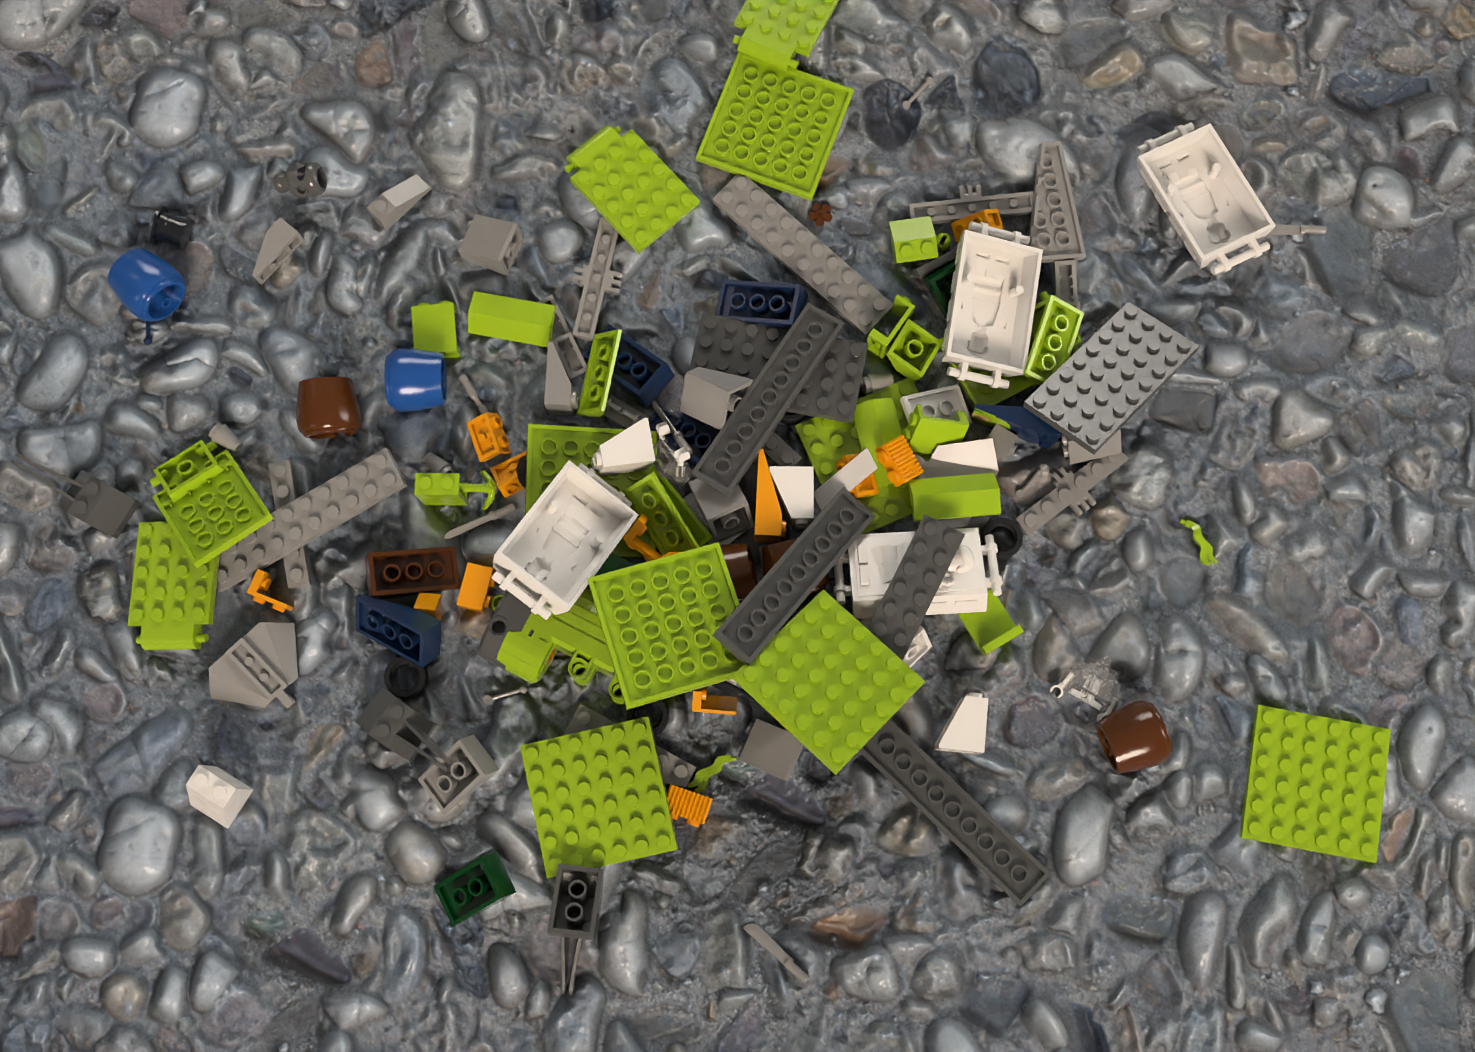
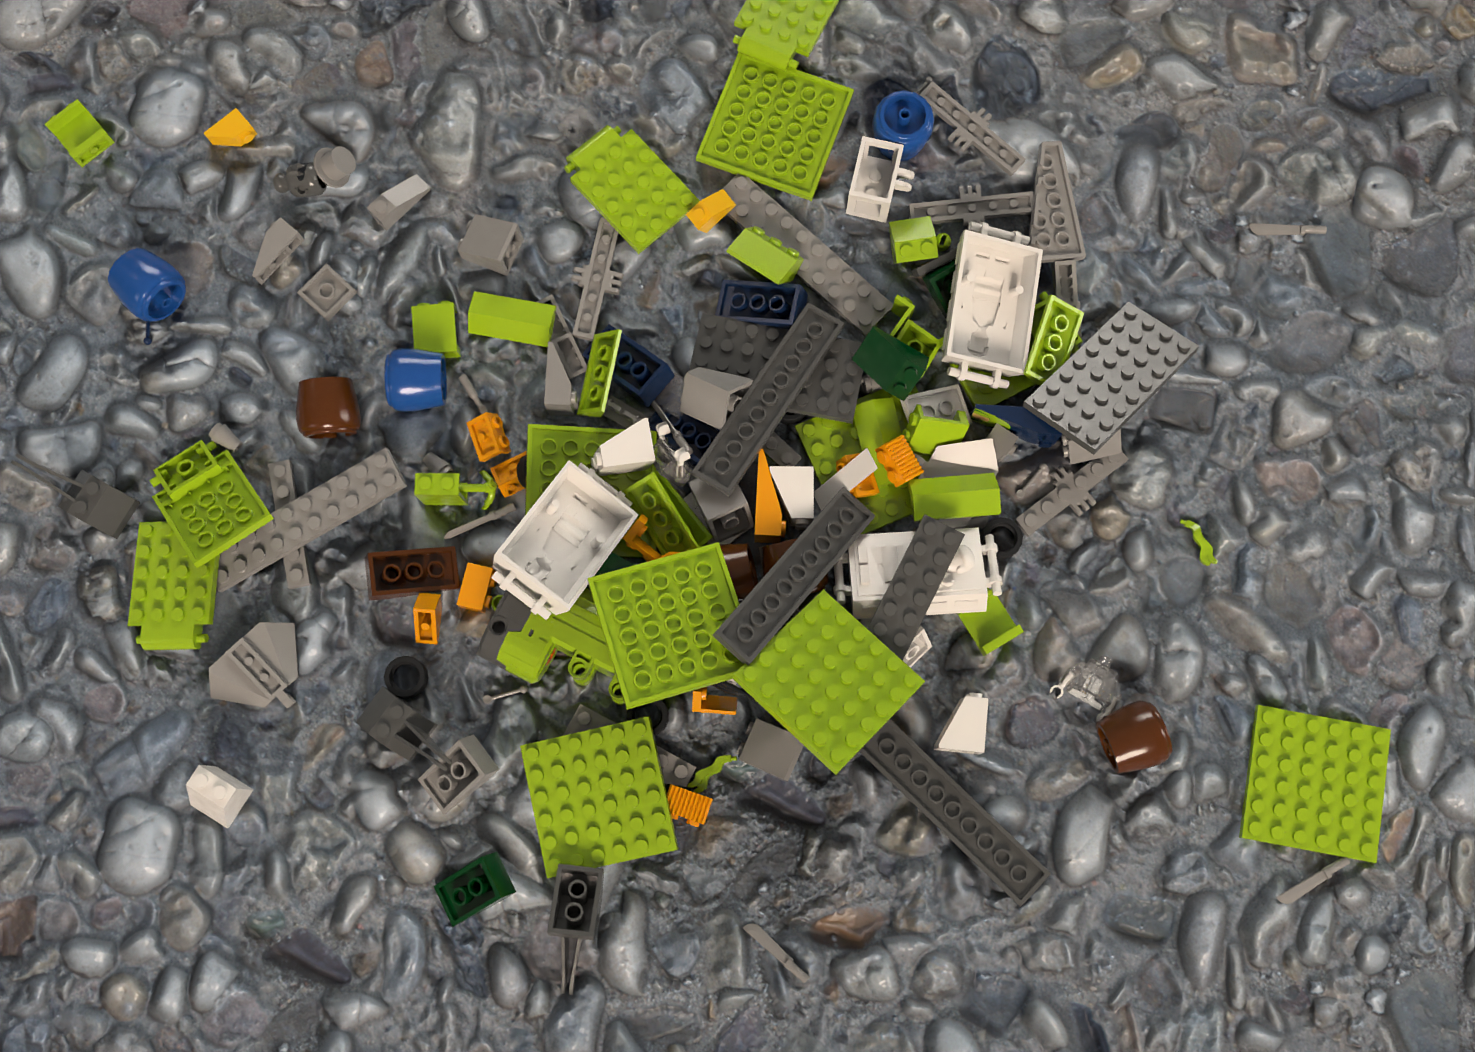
(79, 133): none -> lime panel
(170, 229): black piece -> none
(231, 130): none -> yellow slope
(261, 583): light orange bracket -> none
(327, 292): none -> light grey tile
(334, 165): none -> light grey piece
(399, 628): dark blue slope -> none
(711, 210): none -> yellow slope
(766, 255): none -> lime slope
(820, 214): reddish brown plant -> none
(876, 180): none -> white piece
(890, 362): none -> dark green slope
(903, 120): none -> blue piece
(972, 129): none -> light grey hinge
(988, 216): light orange bracket -> none
(1205, 196): white piece -> none
(1308, 884): none -> light grey piece

